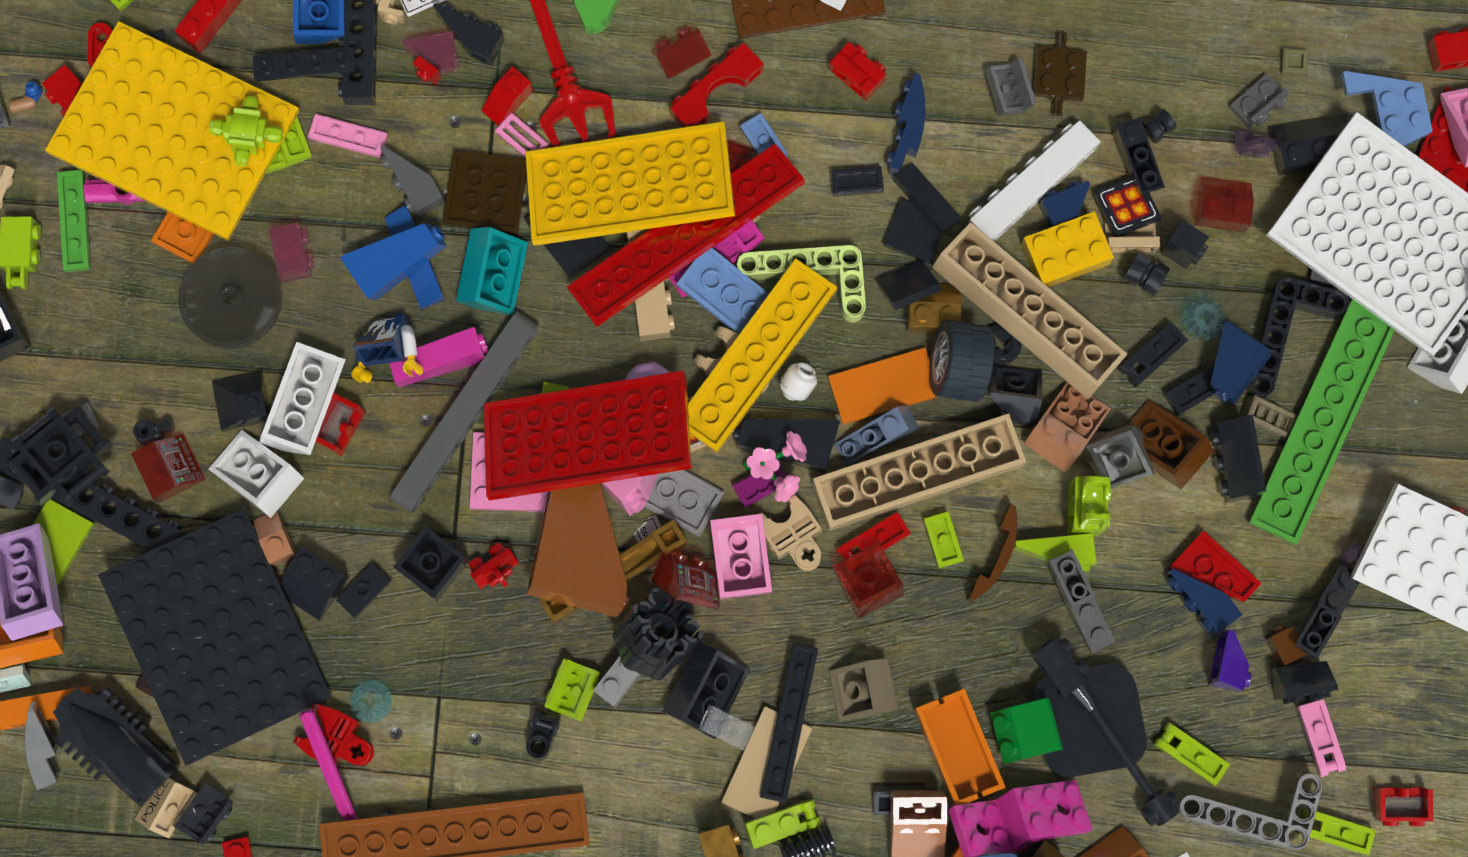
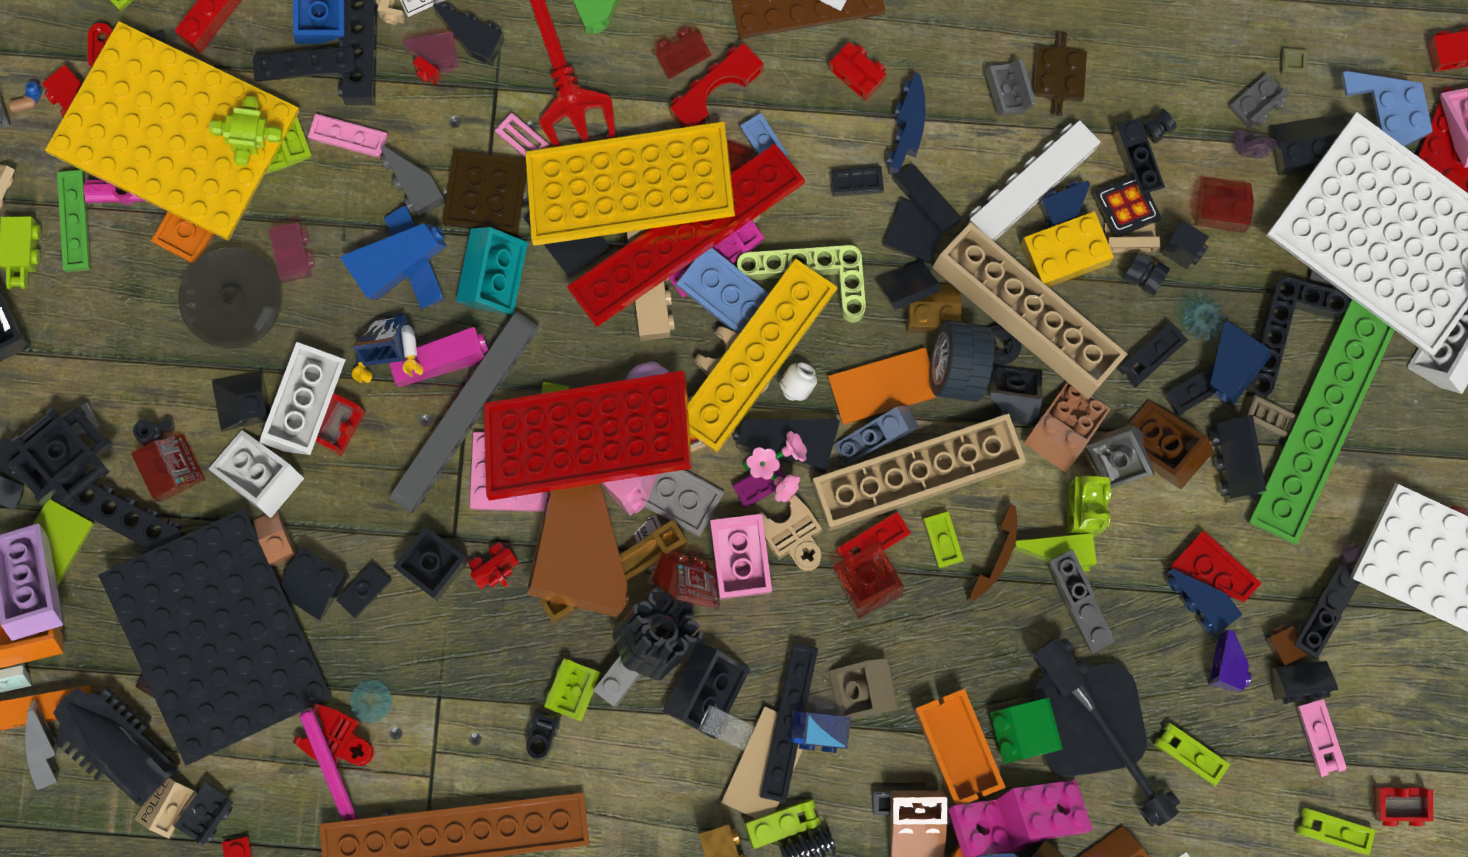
(507, 96): red slope -> none
(819, 730): none -> clear blue brick
(1257, 820): light grey beam -> none

